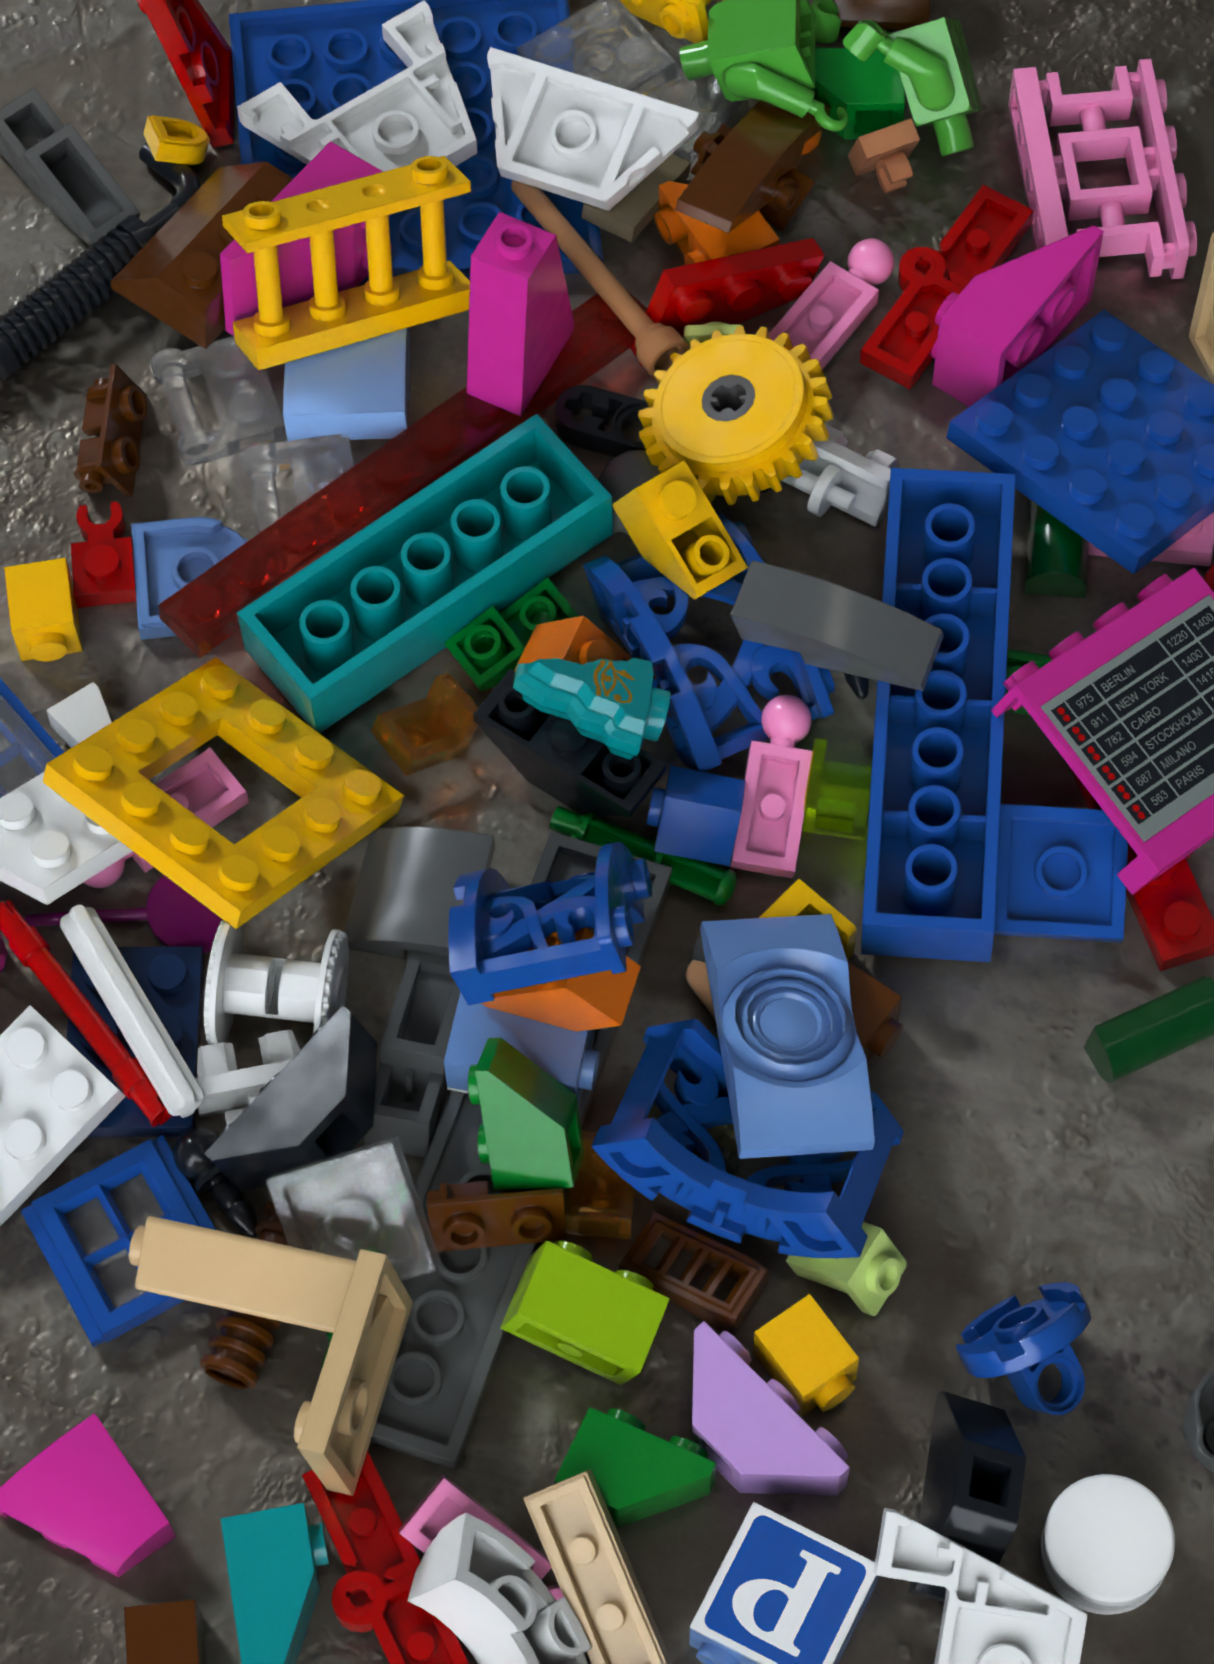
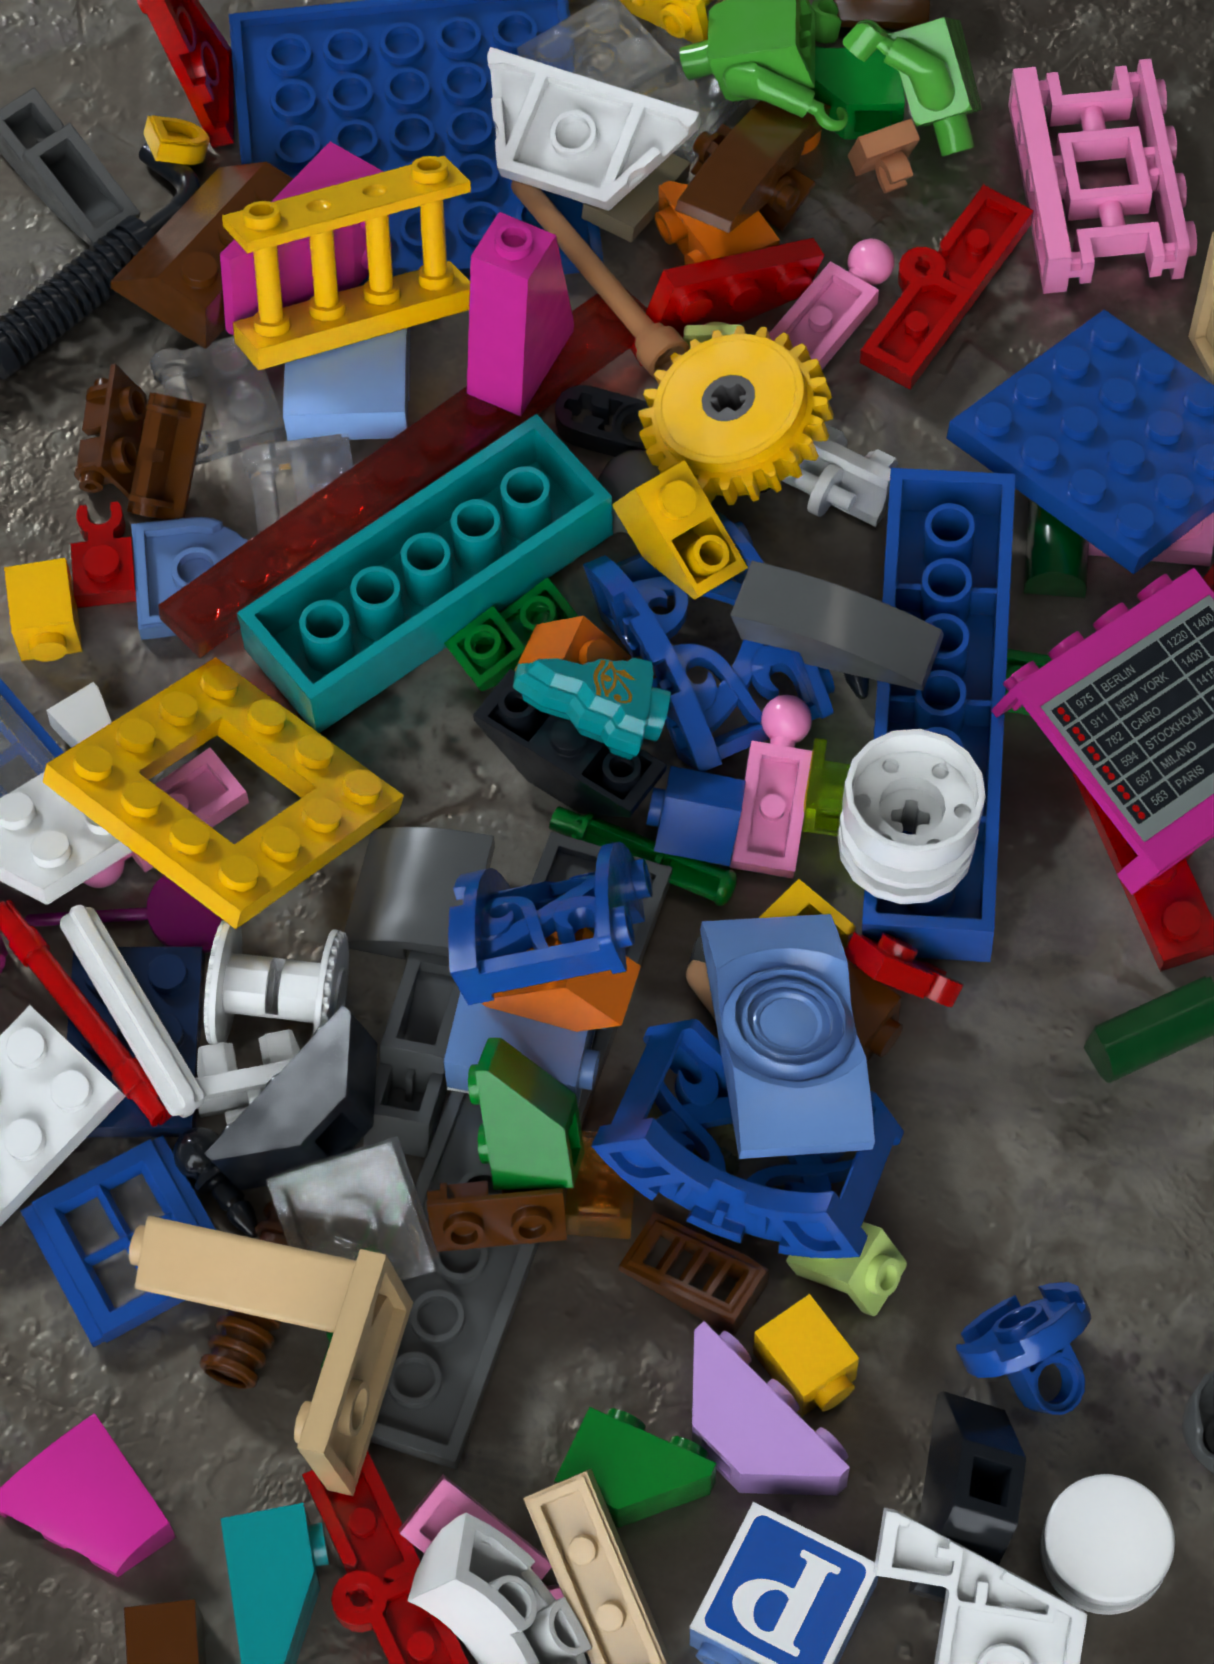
(166, 457): none -> reddish brown hinge
(388, 125): white wing -> none
(430, 728): clear orange bracket -> none
(585, 1311): lime brick -> none
(895, 965): none -> red plate
(916, 786): none -> white wheel
(1012, 315): dark pink slope -> none
(1059, 874): blue plate -> none

